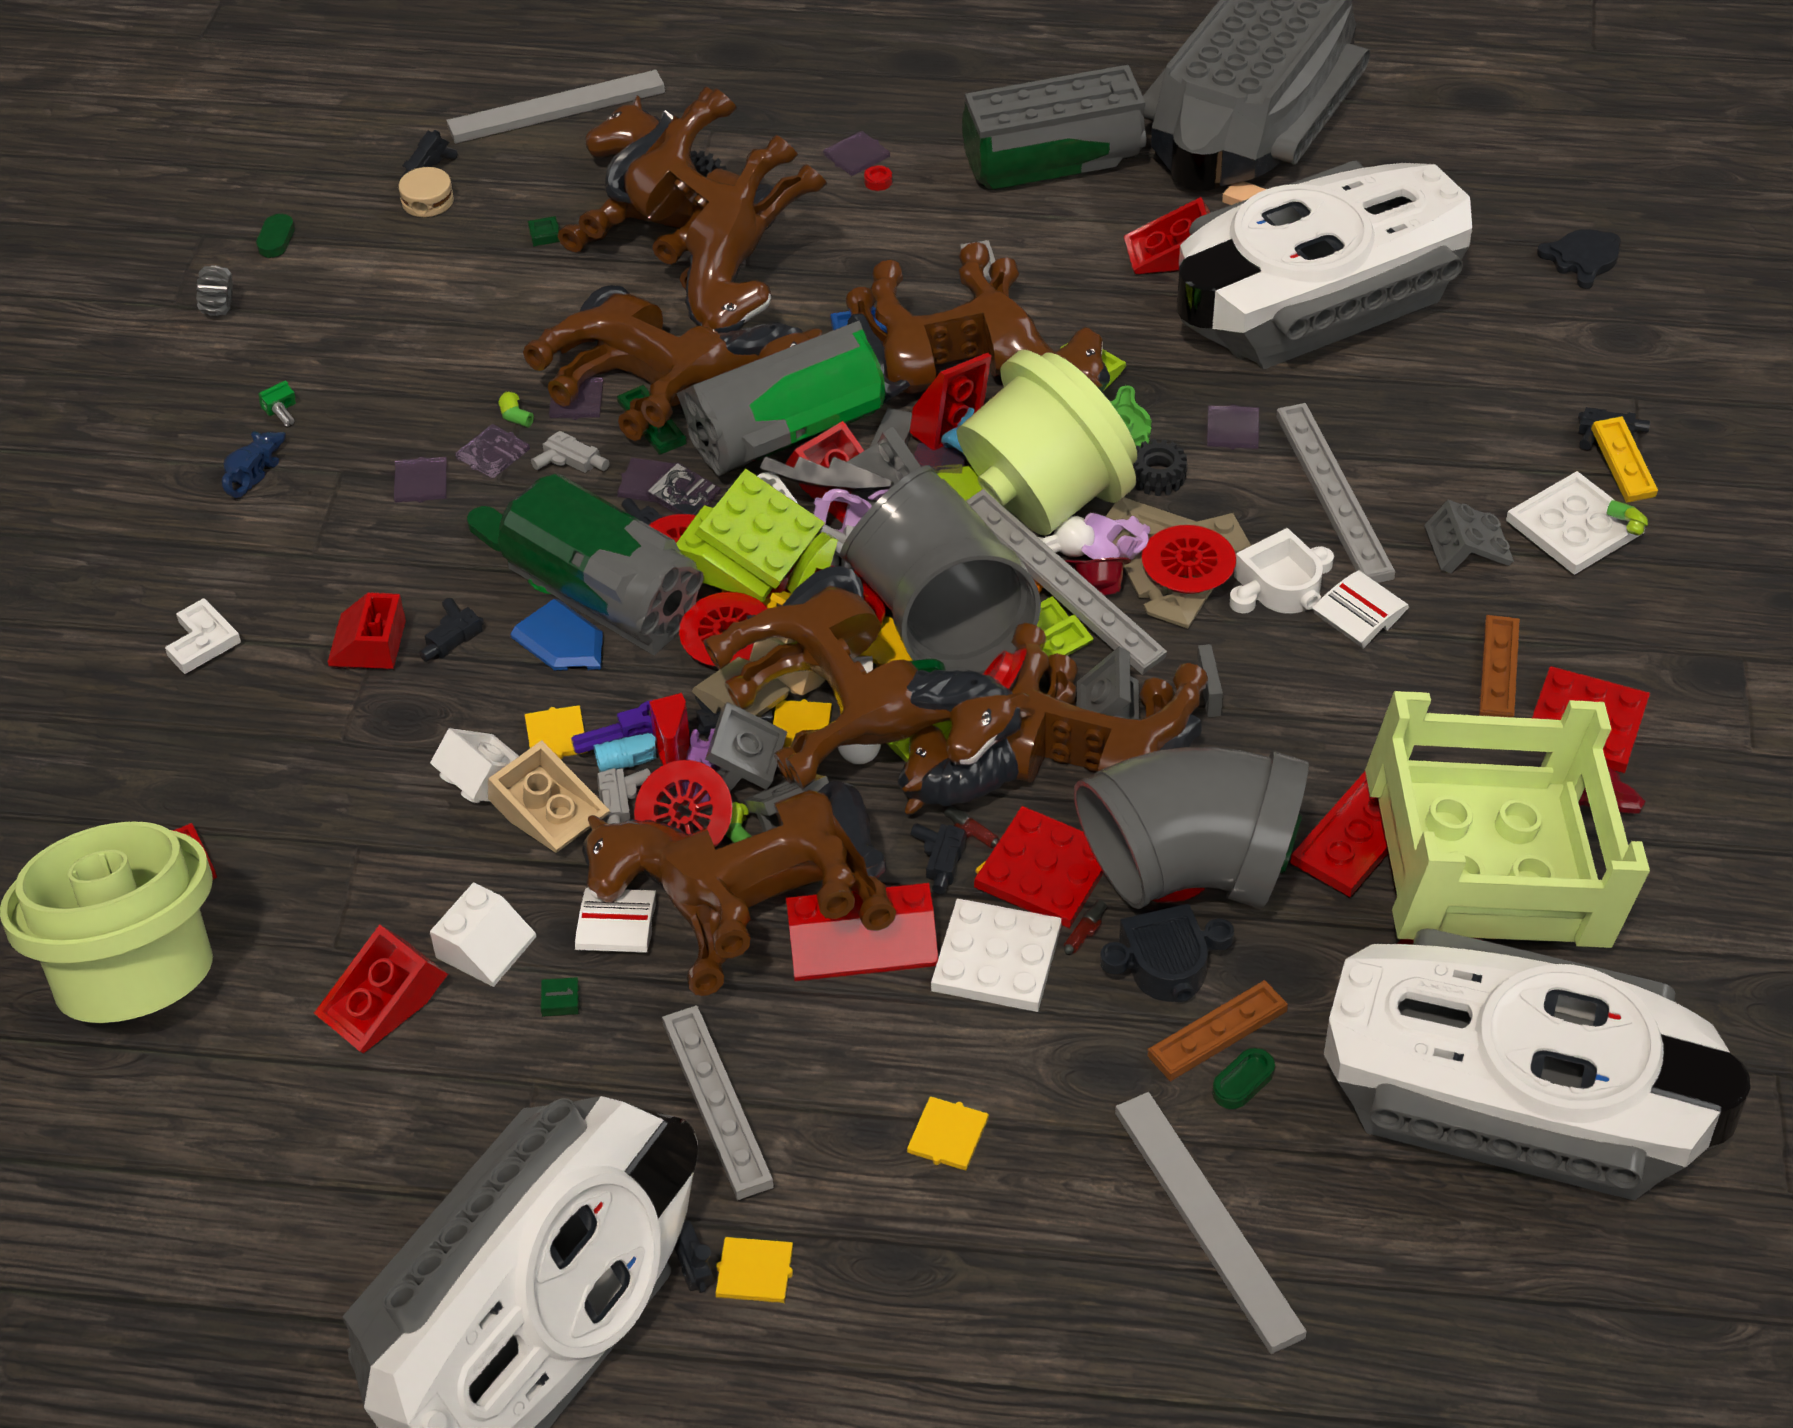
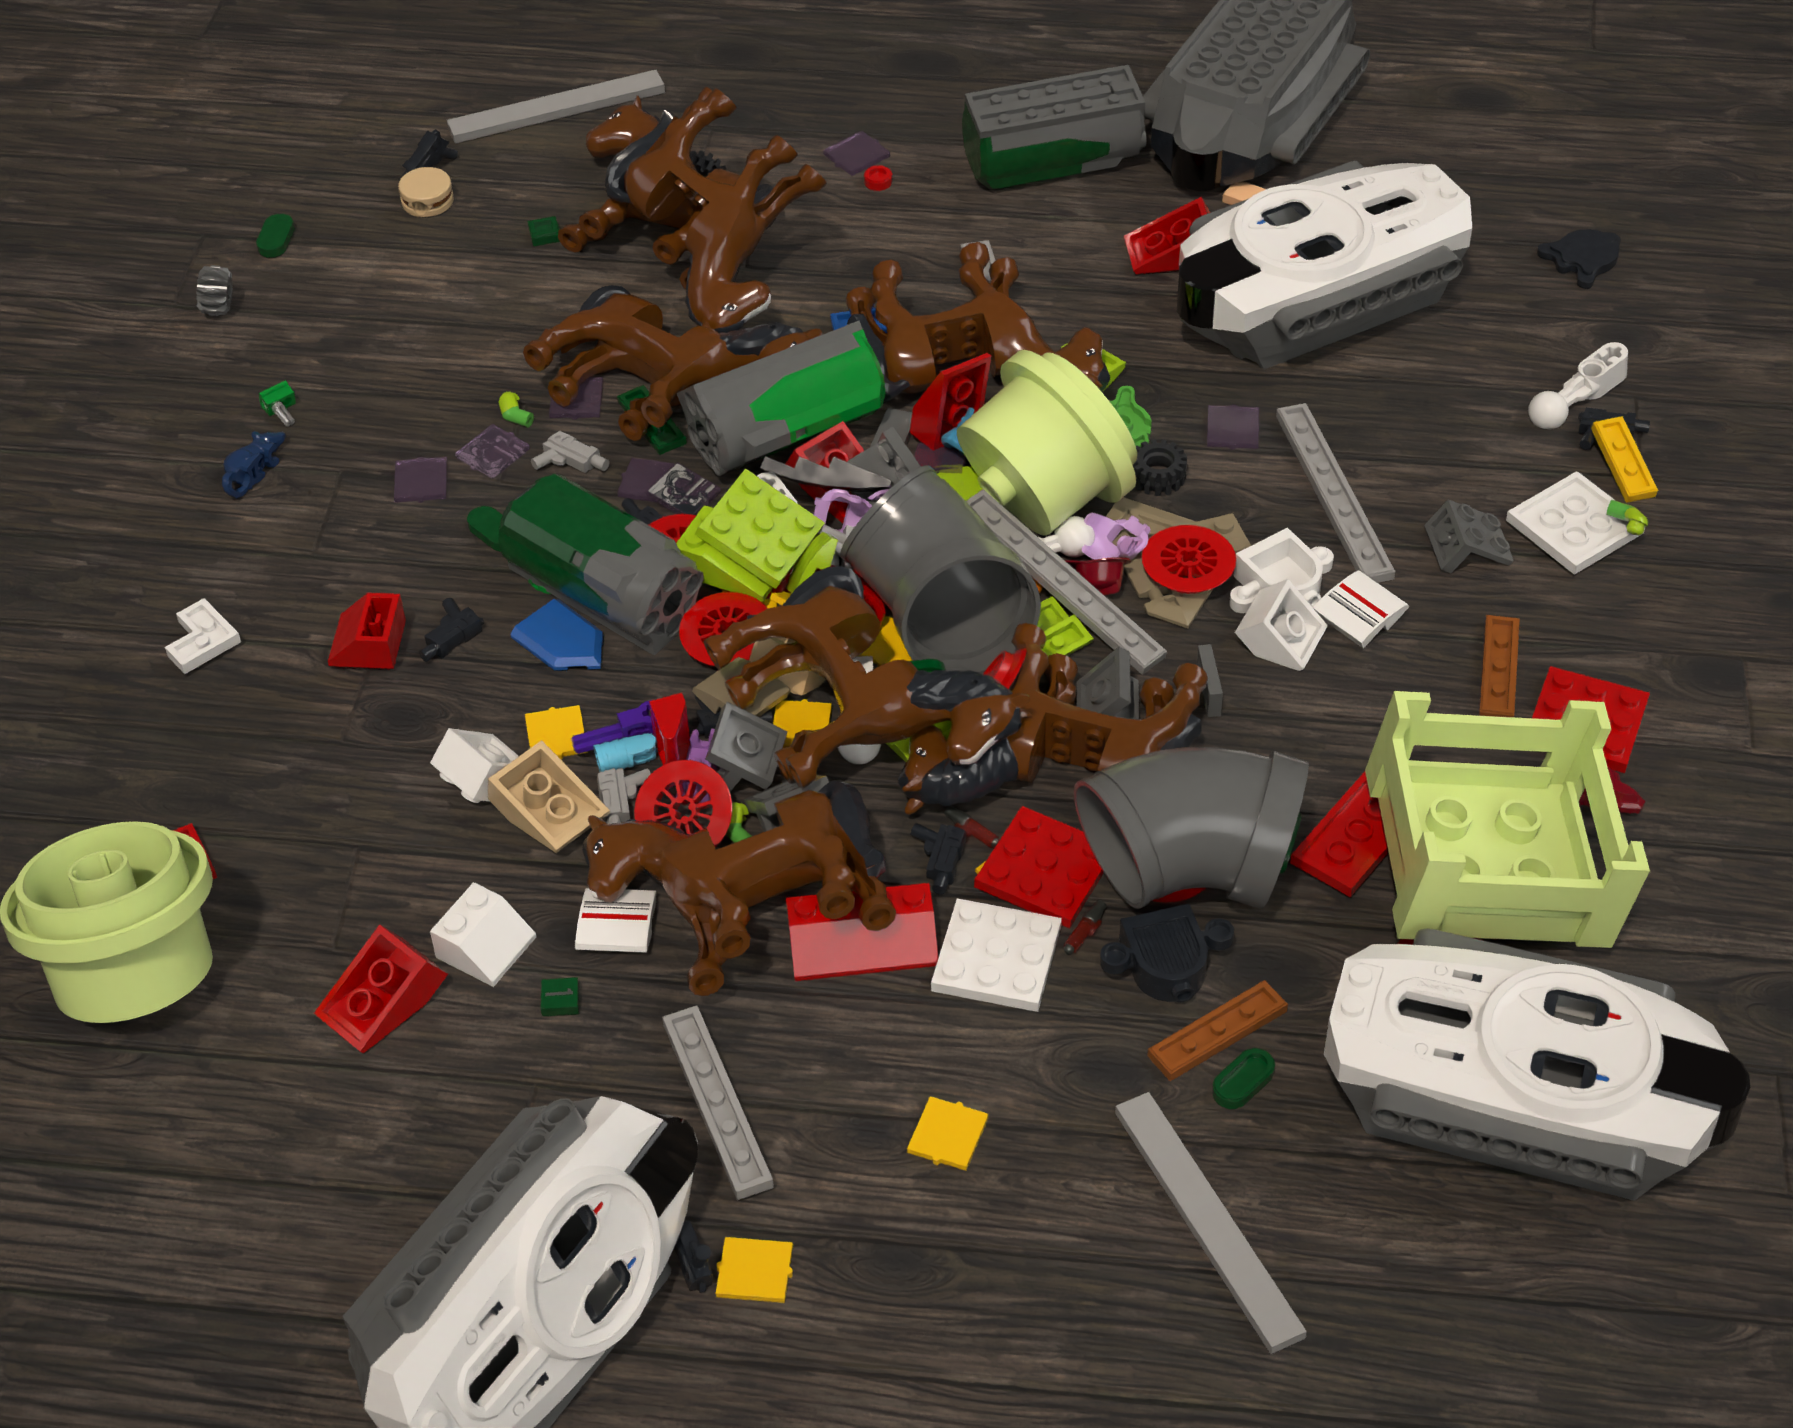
(1281, 626): none -> white slope
(1594, 378): none -> white beam

